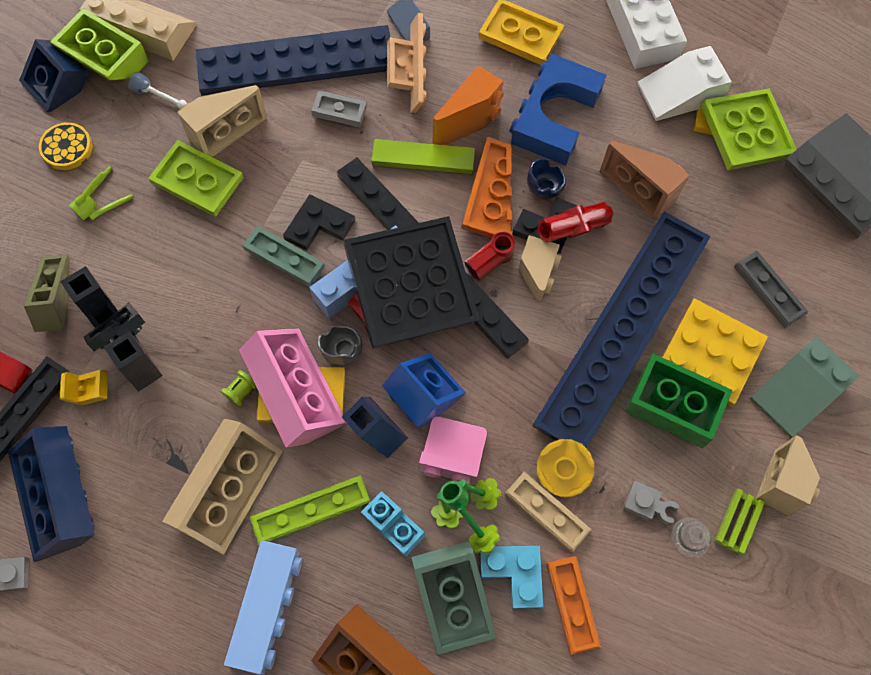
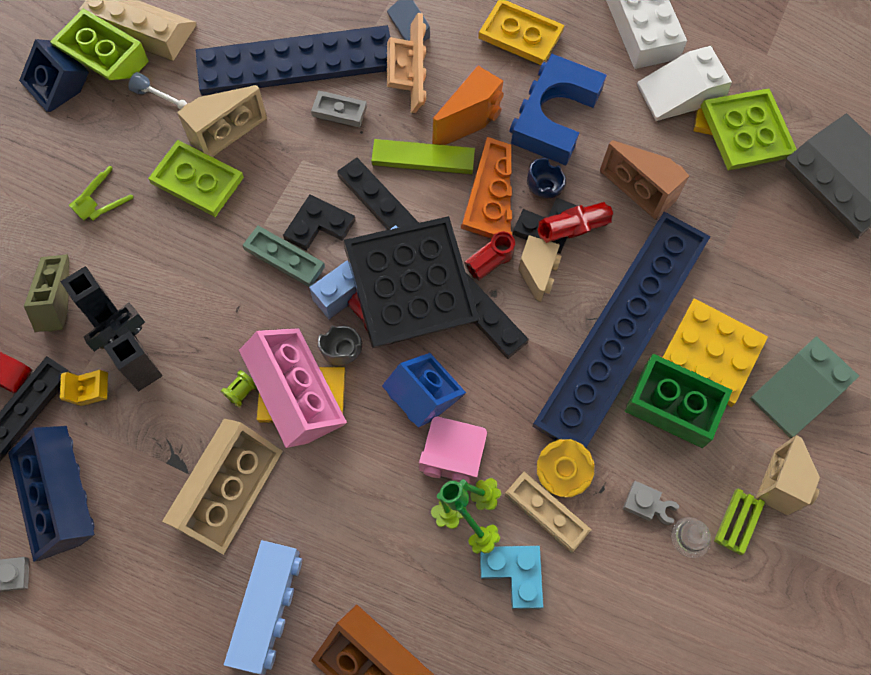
(65, 146): yellow tile -> none
(310, 510): lime tile -> none
(374, 426): dark blue slope -> none
(393, 524): medium azure slope -> none
(453, 597): sand green slope -> none
(573, 605): orange tile -> none
(771, 289): dark grey tile -> none

